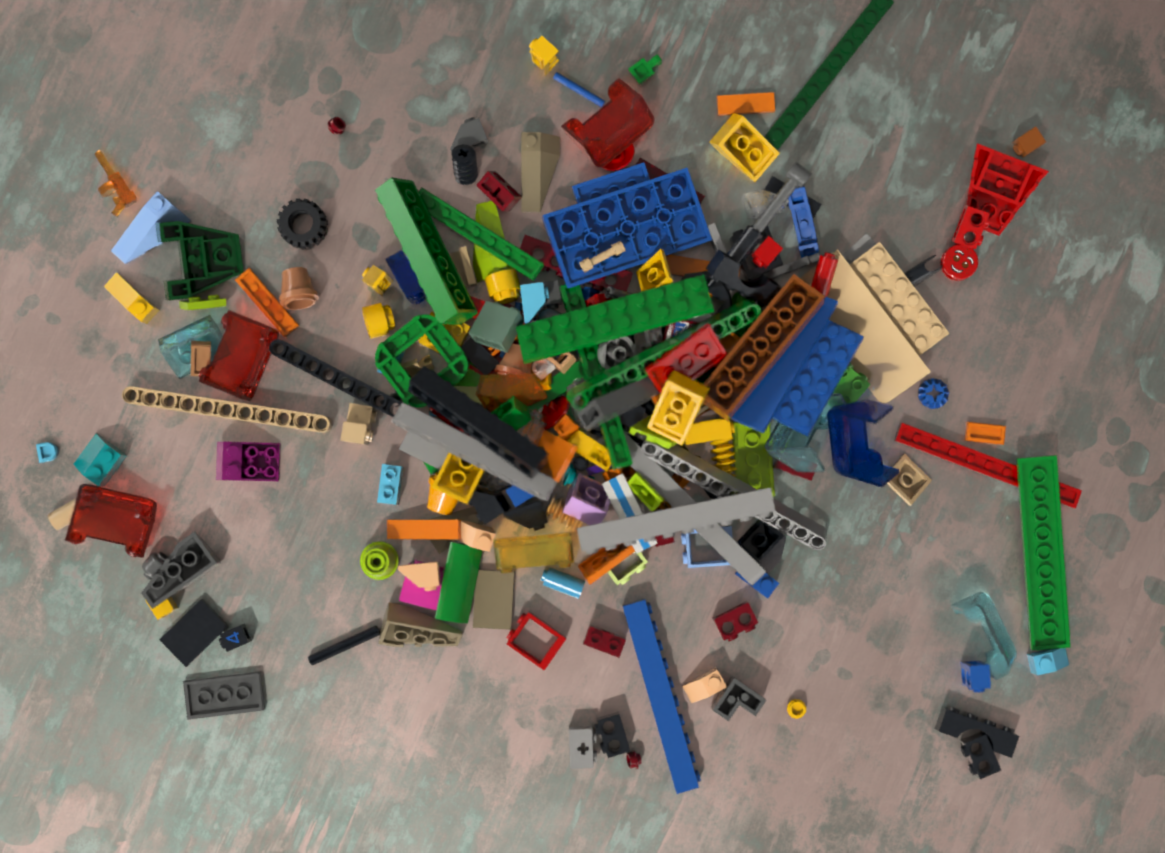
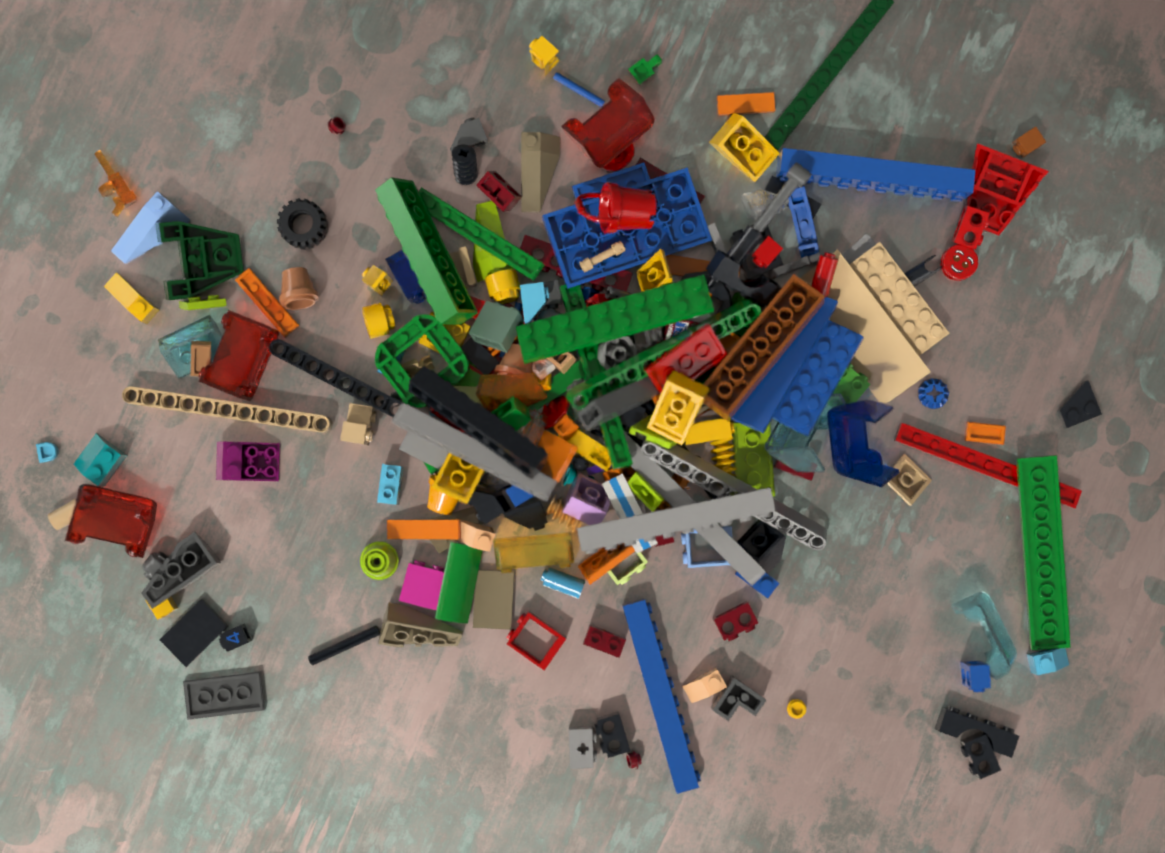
(422, 574): light nougat slope -> none
(621, 208): none -> red piece
(879, 174): none -> blue brick
(1079, 407): none -> black wing

